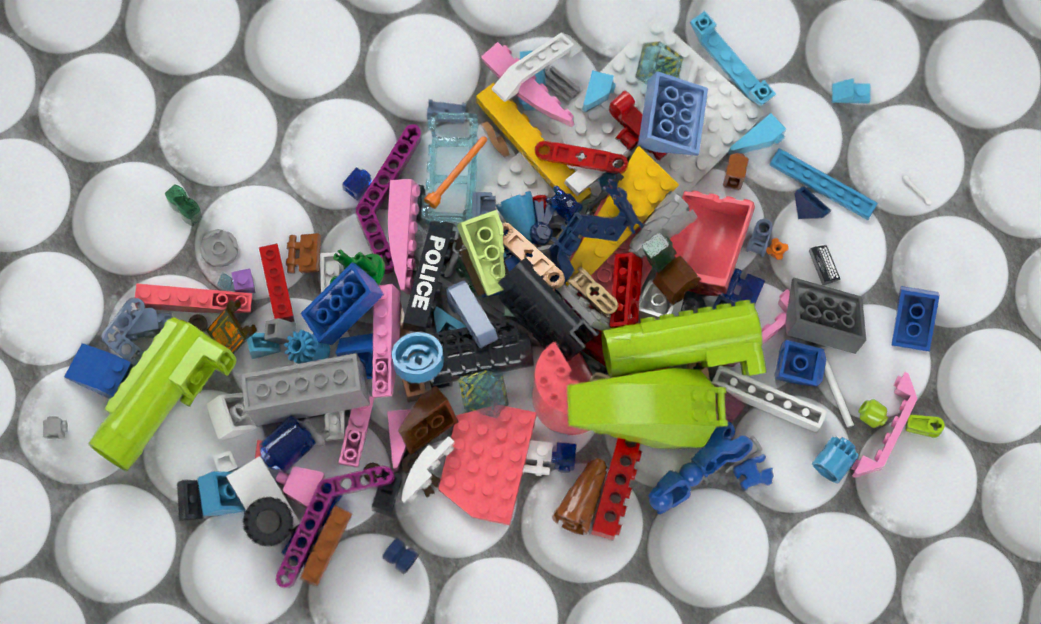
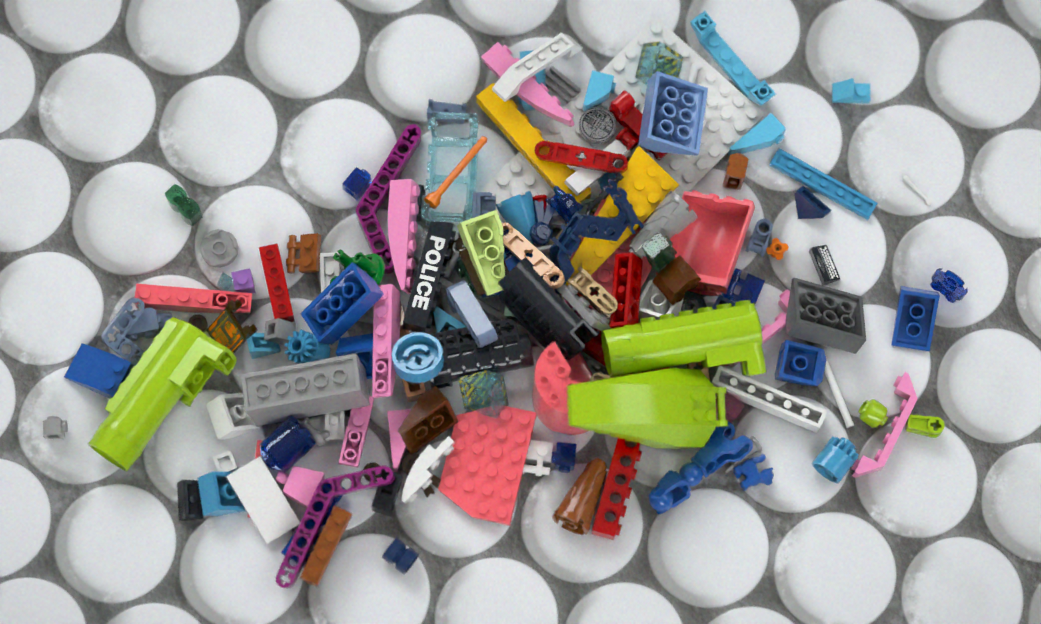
(280, 509): black tyre -> none
(499, 143): medium nougat slope -> none
(597, 125): none -> tile
(949, 285): none -> clear blue plate

